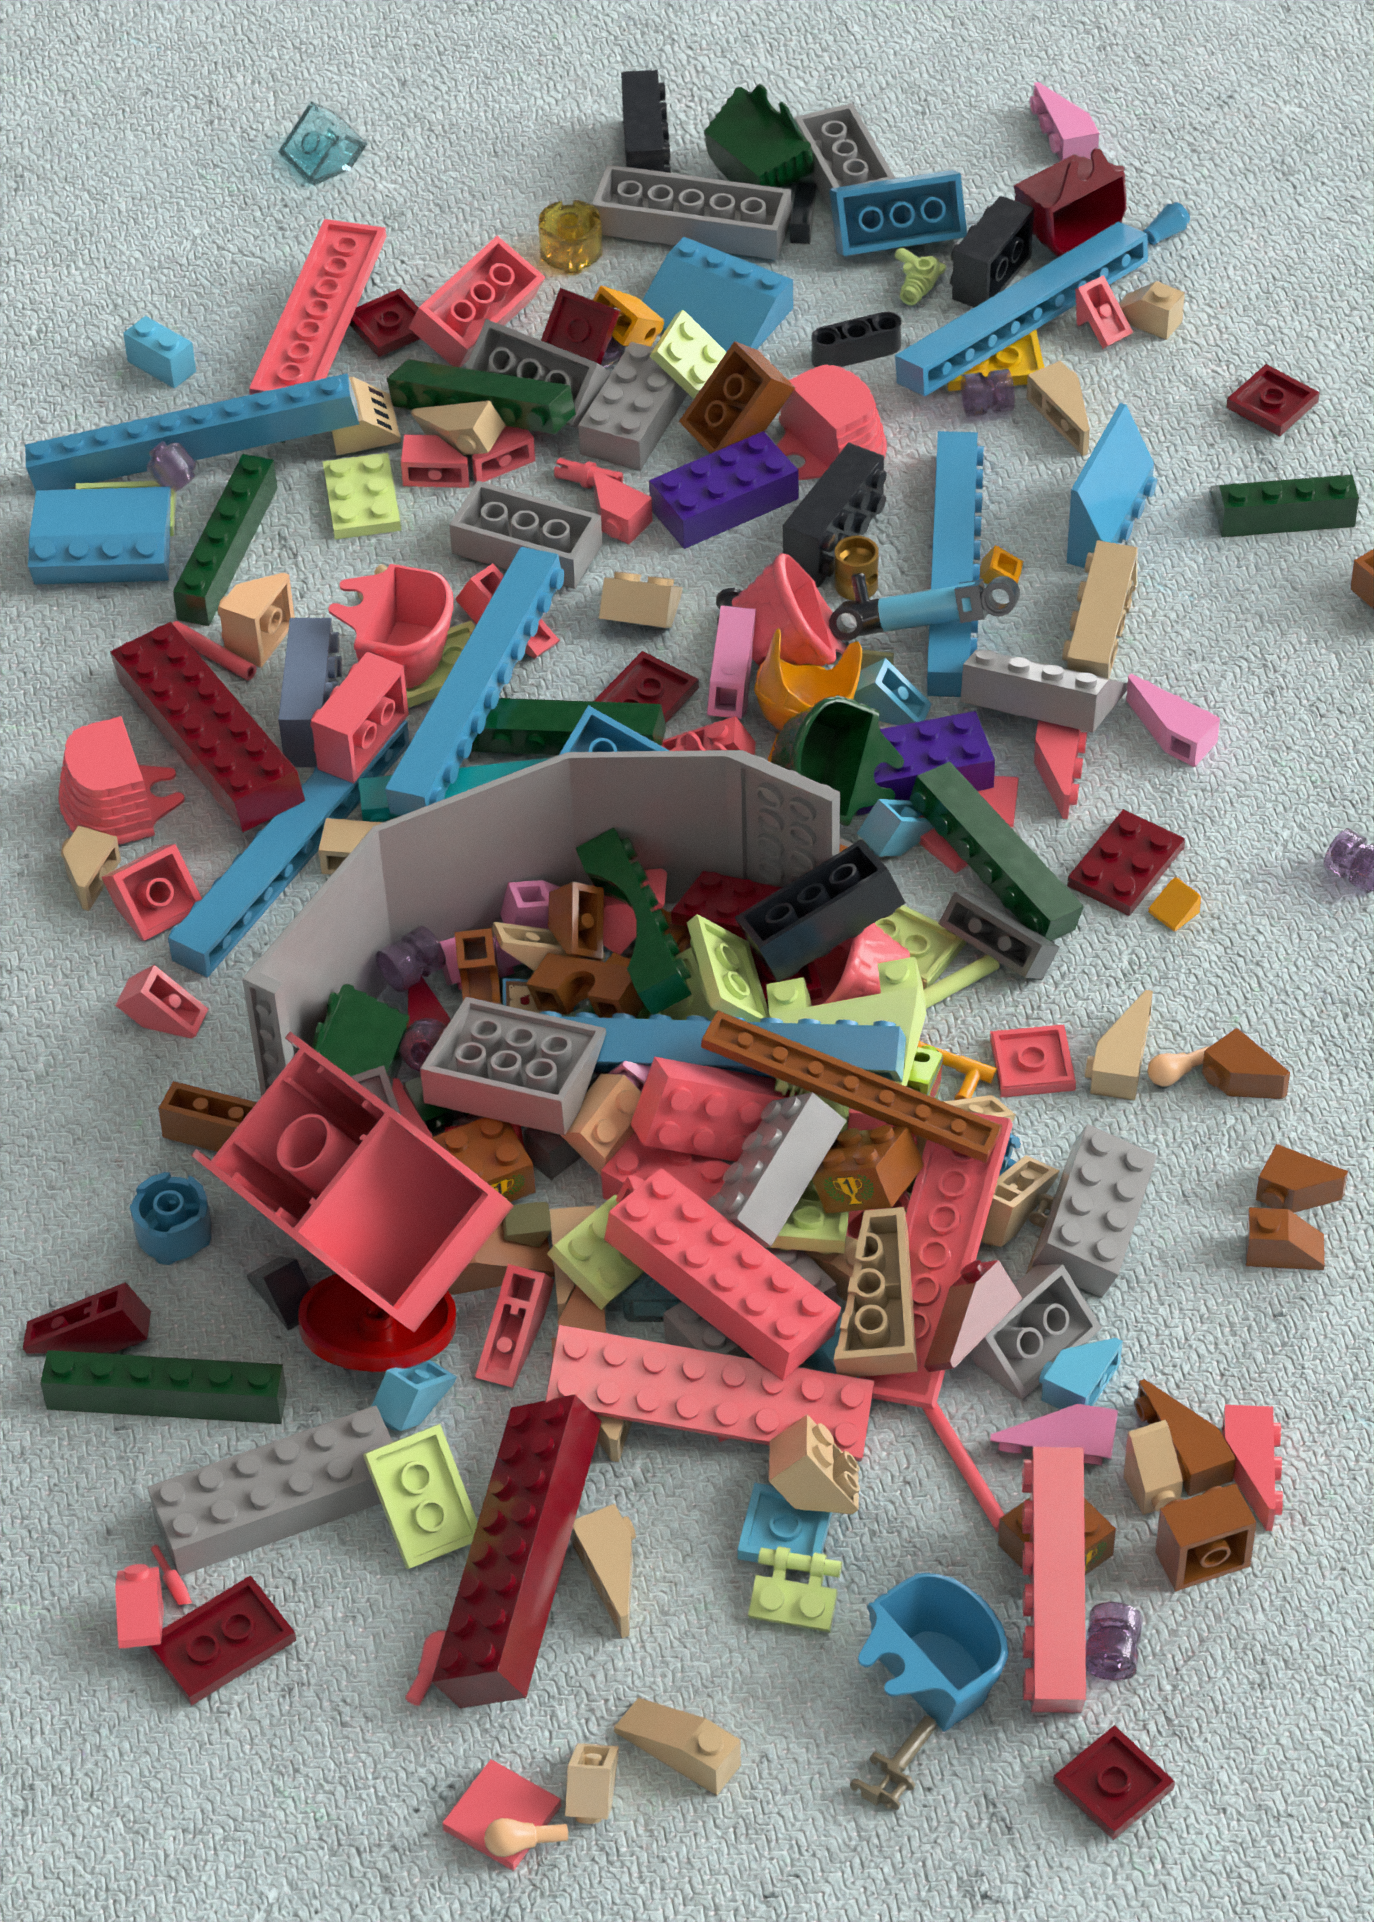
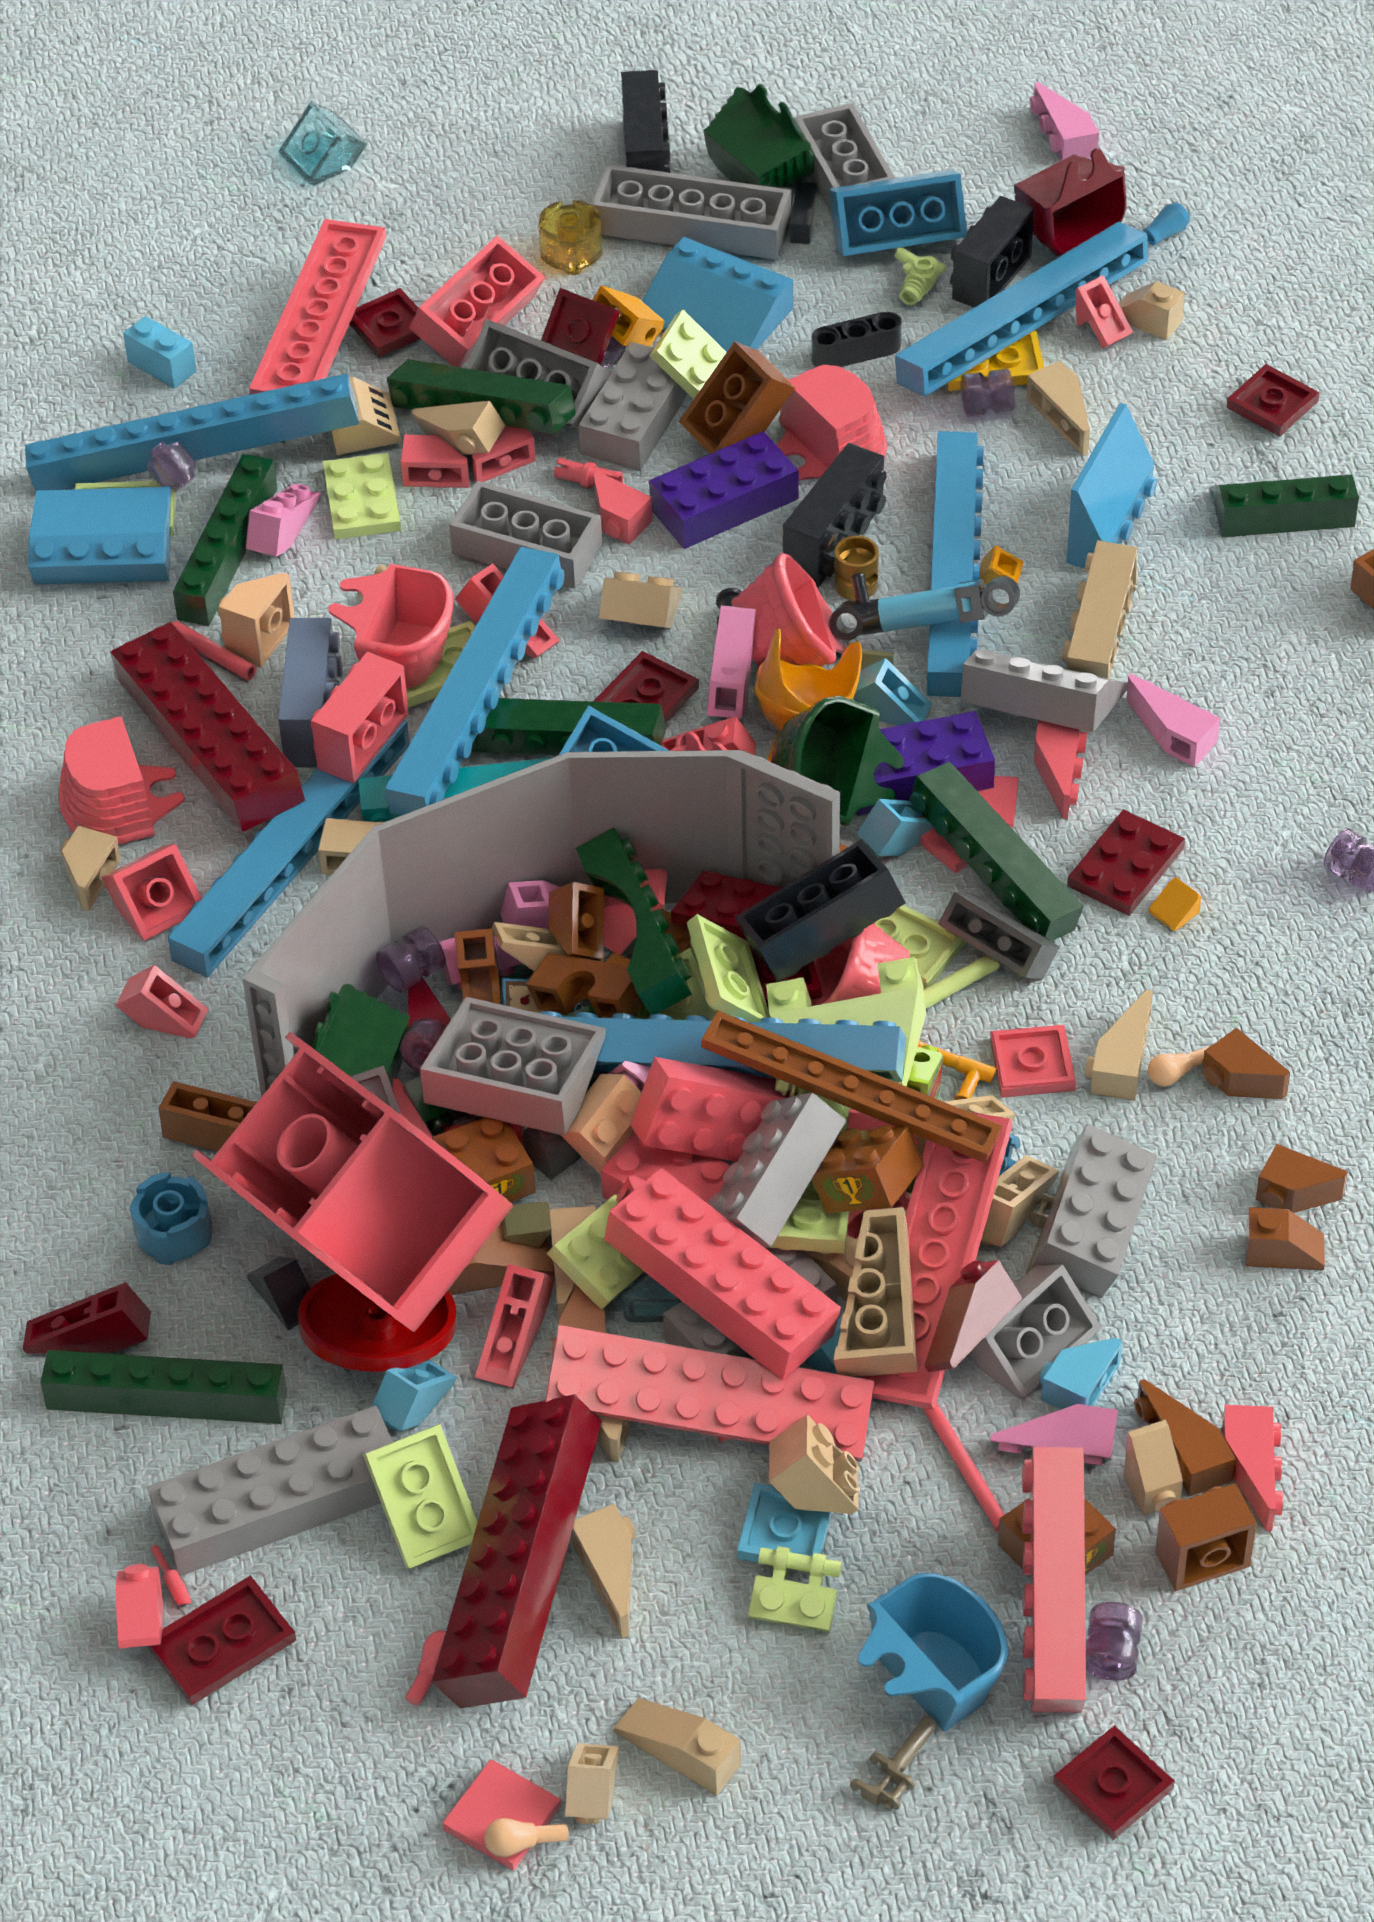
(280, 519): none -> bright pink slope

